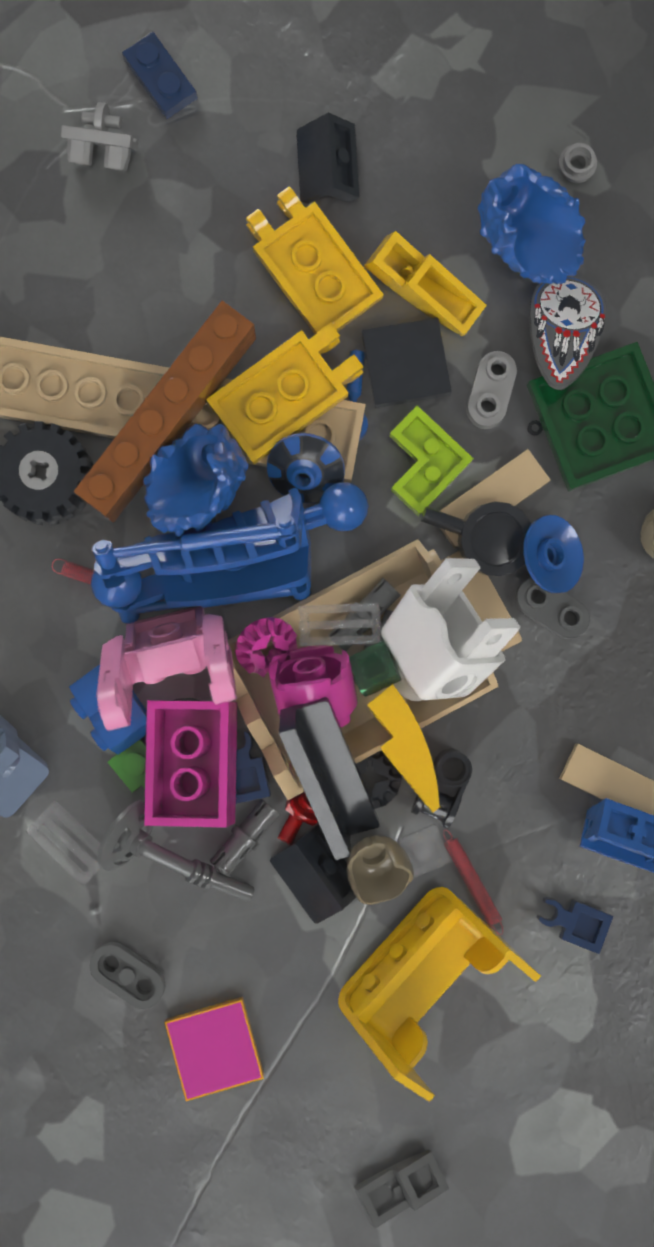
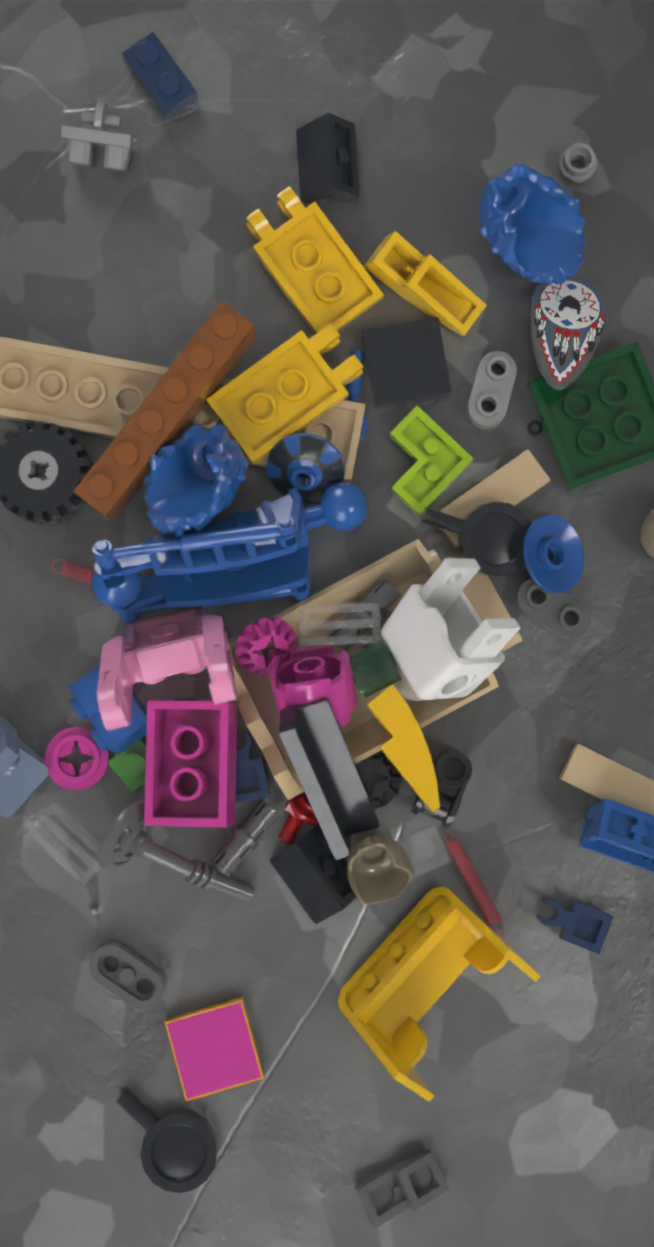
(65, 773): none -> dark pink gear
(177, 1147): none -> black piece

